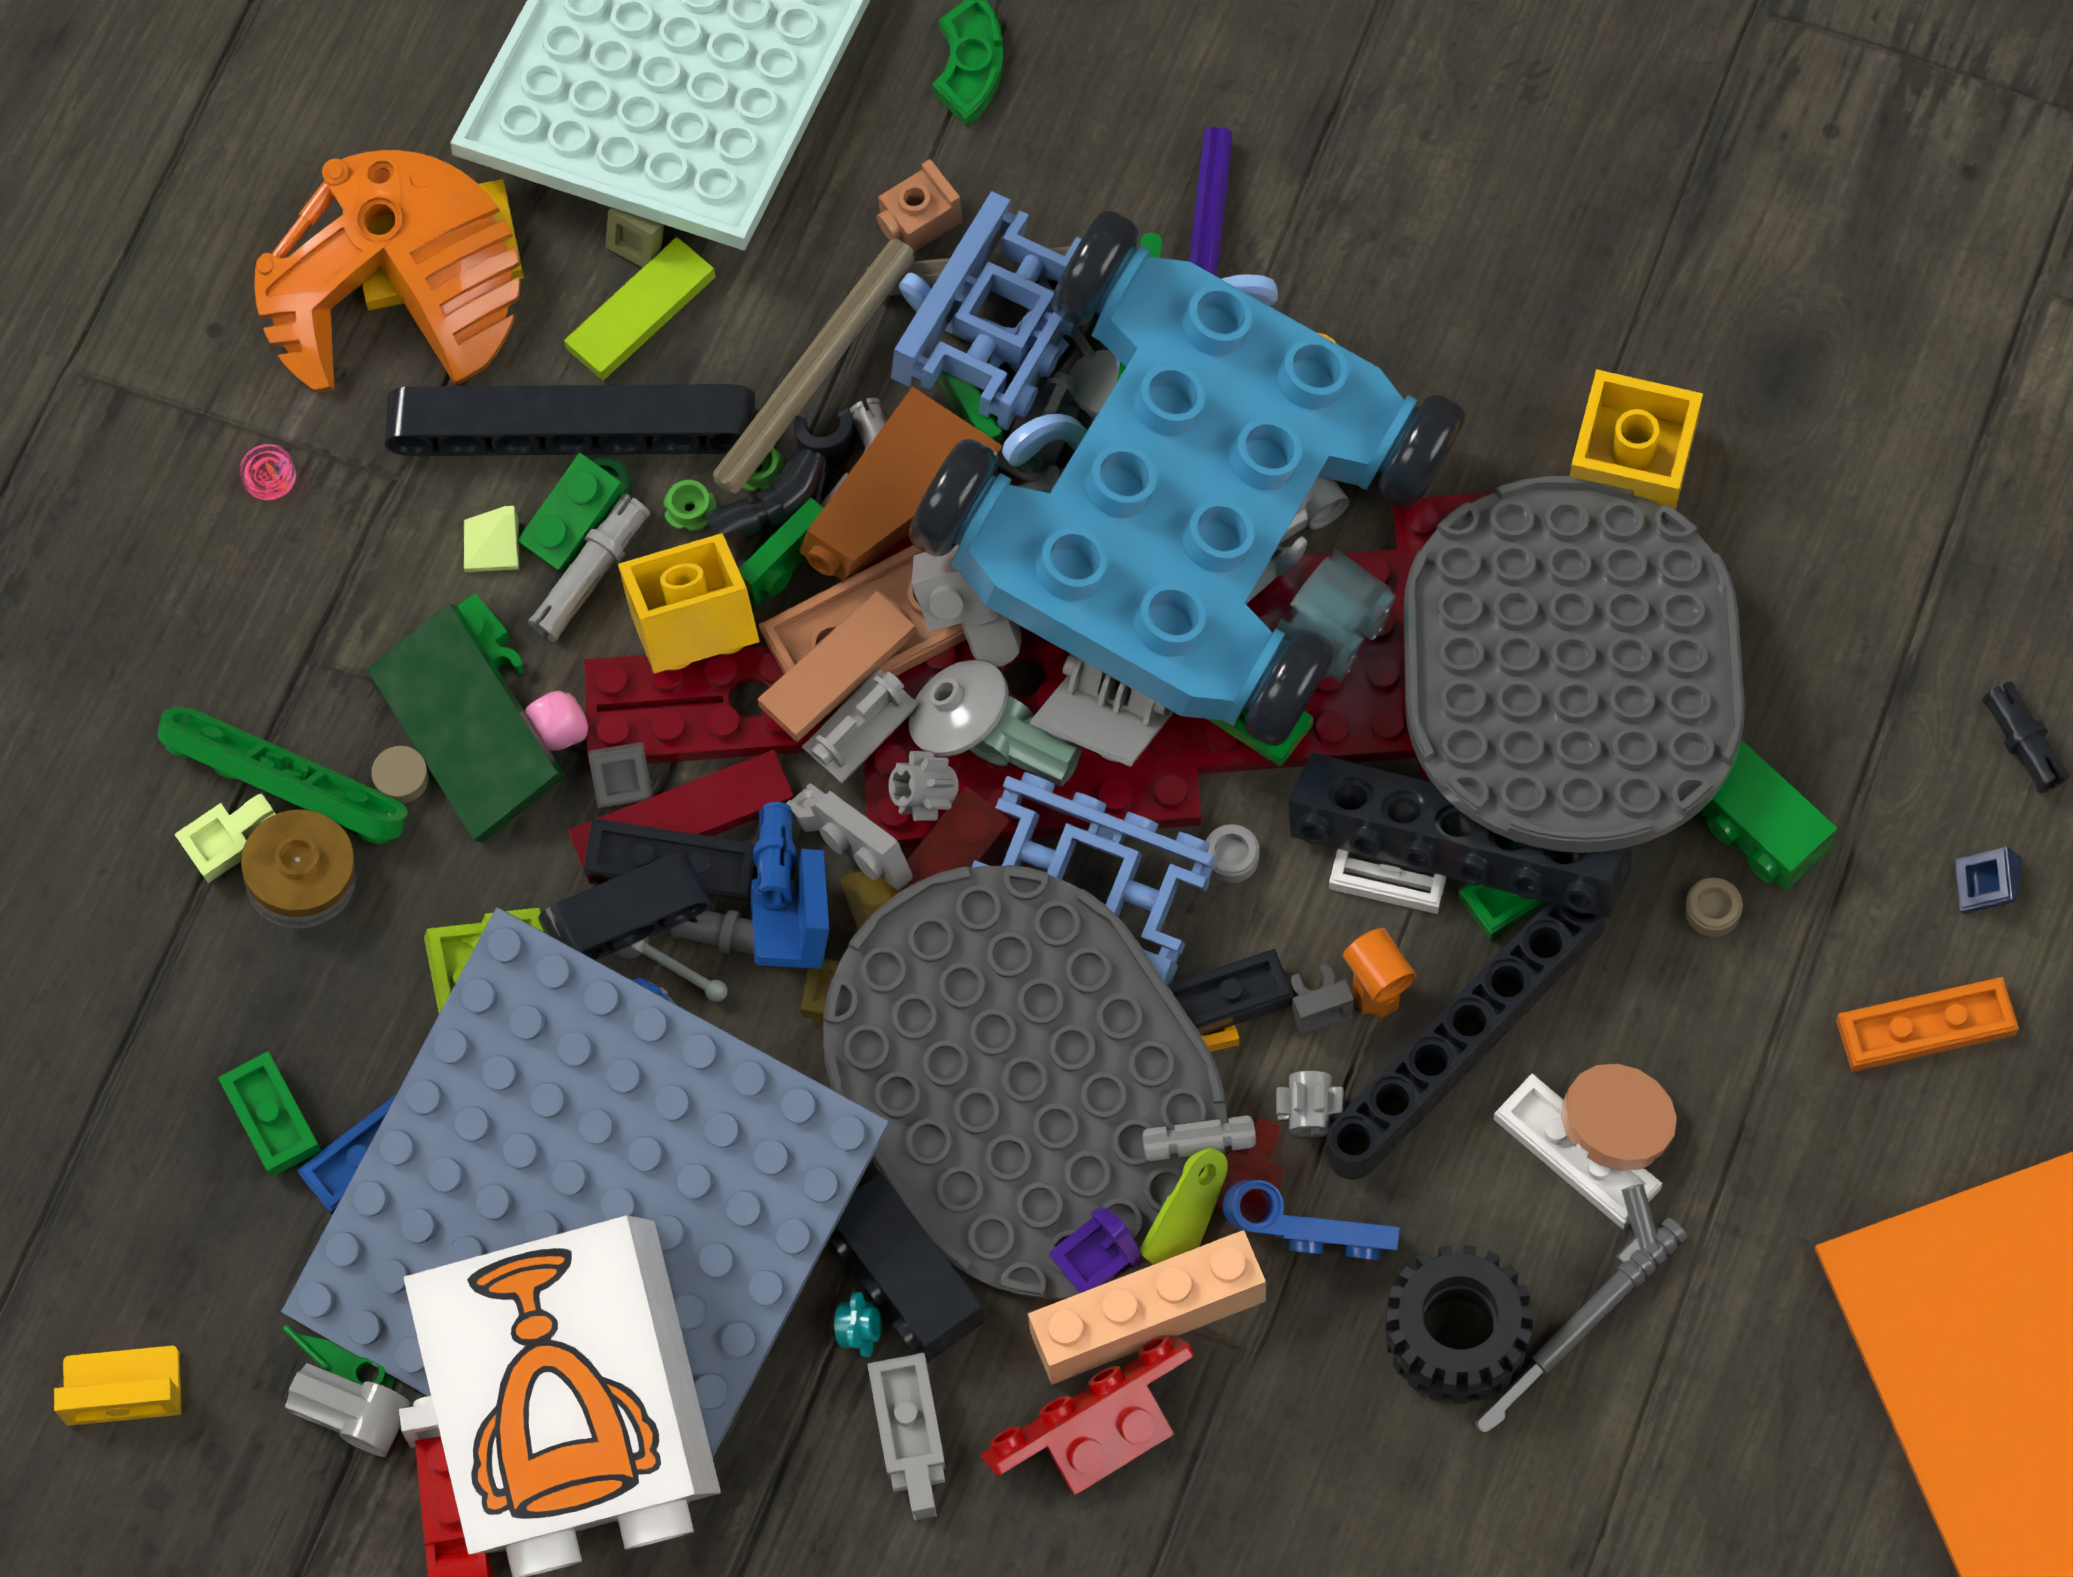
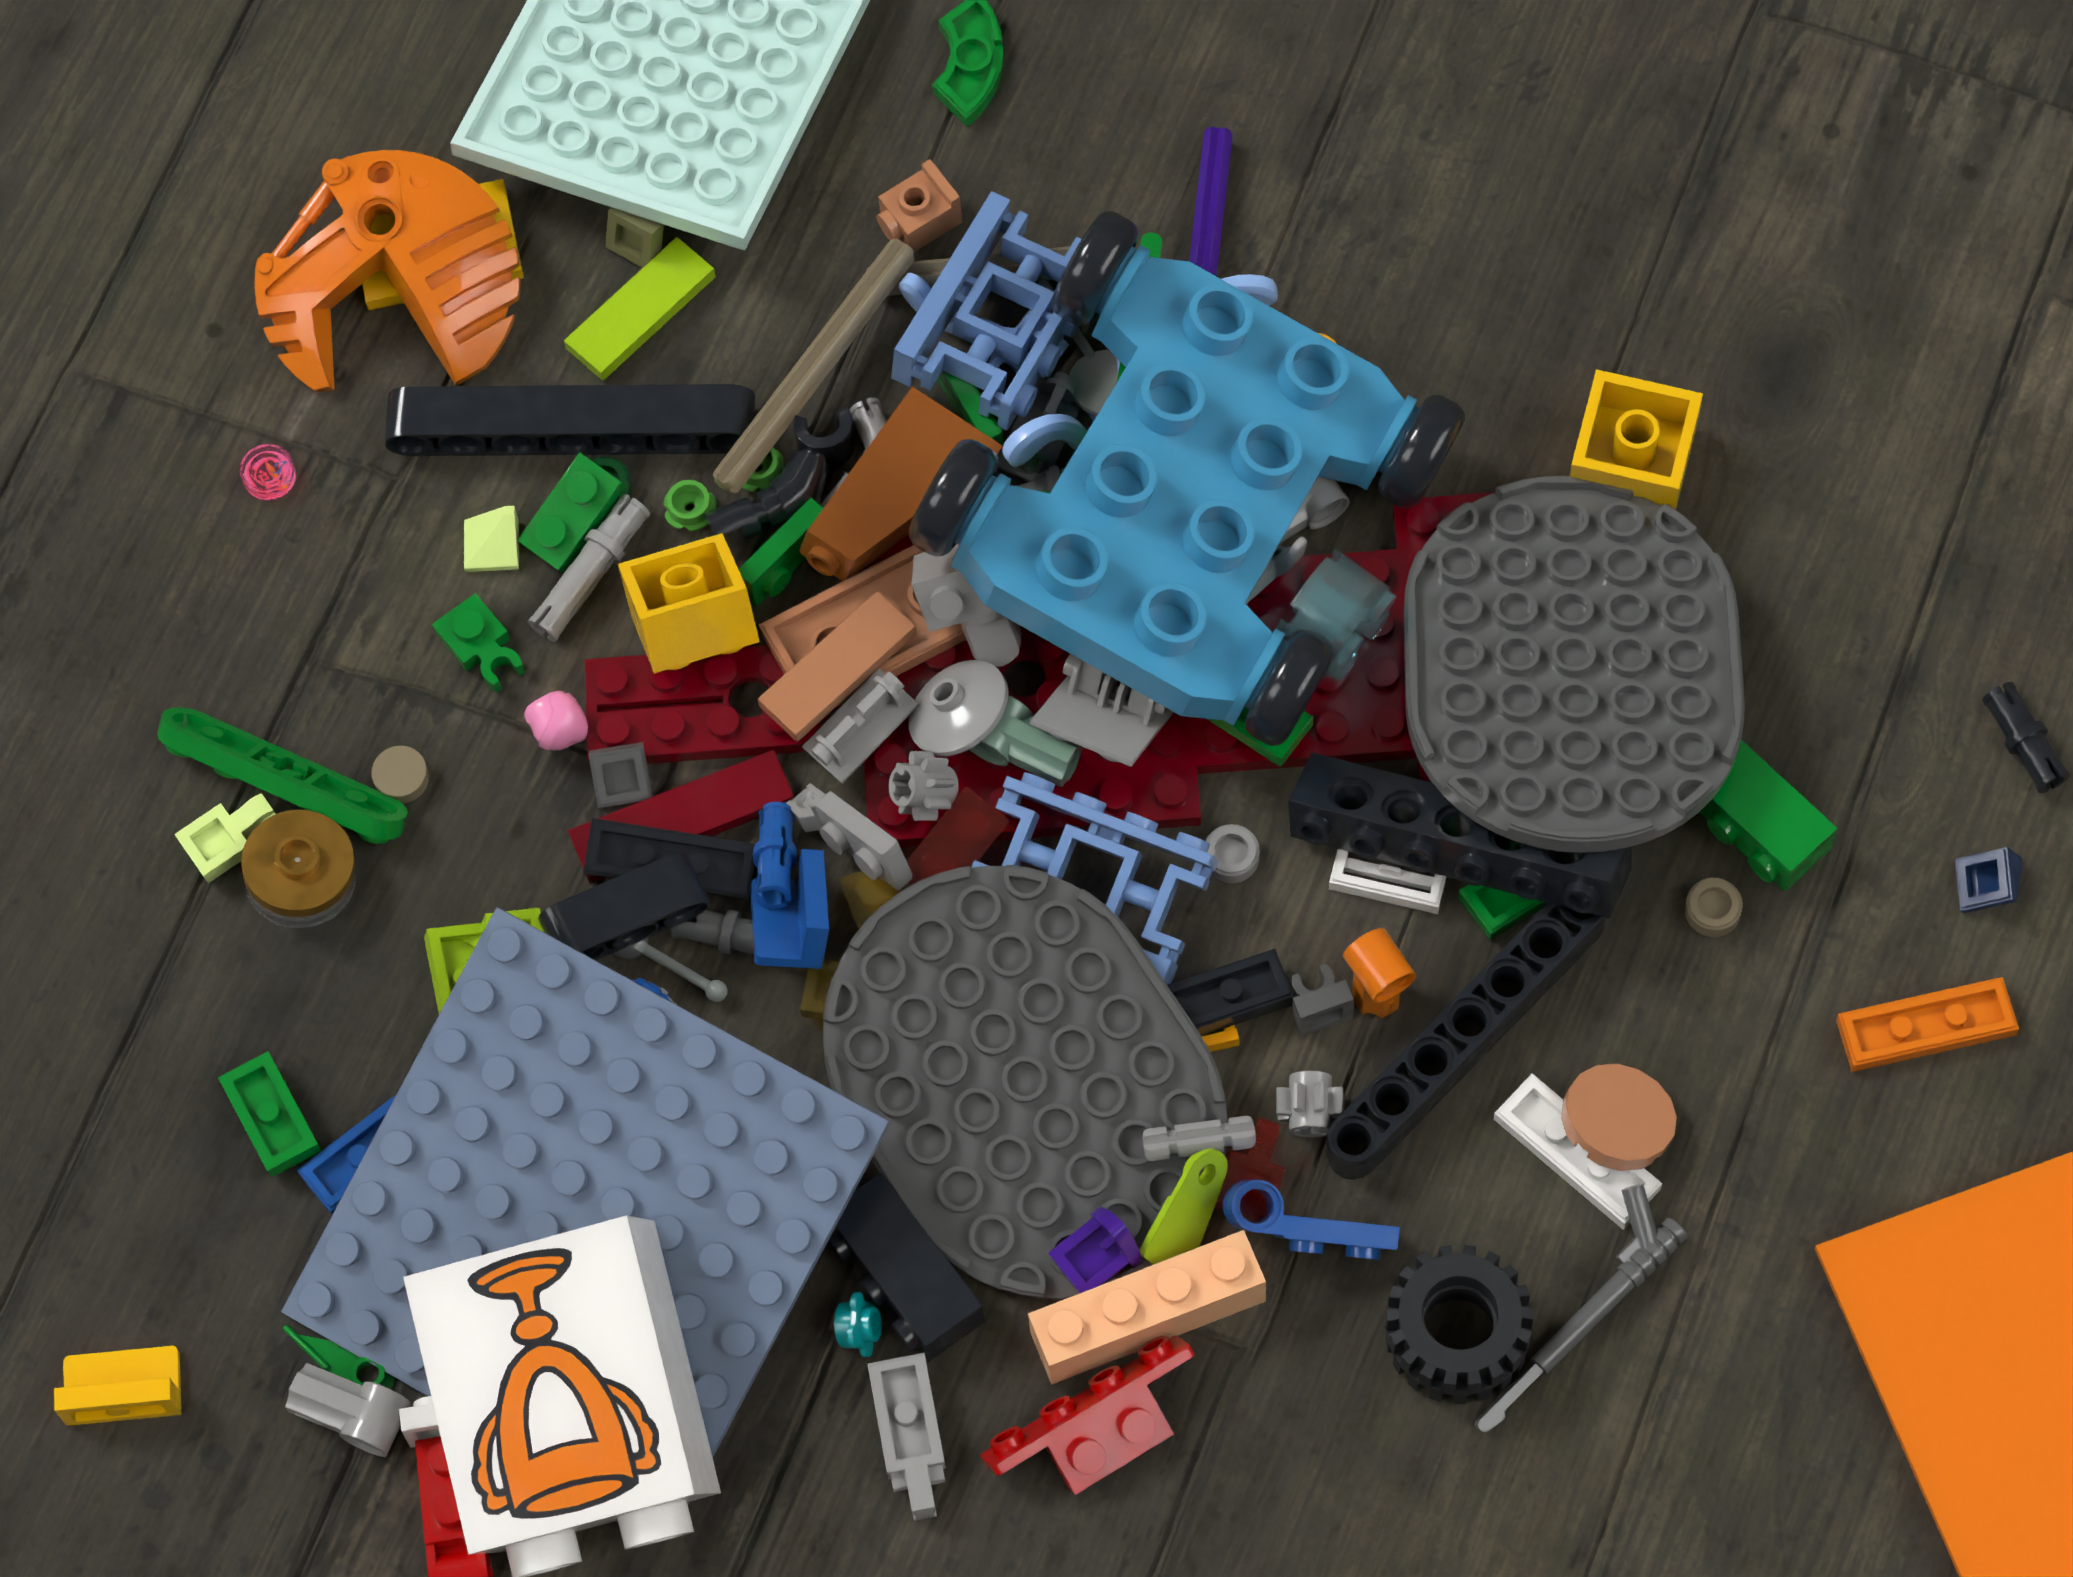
(466, 723): dark green tile -> none

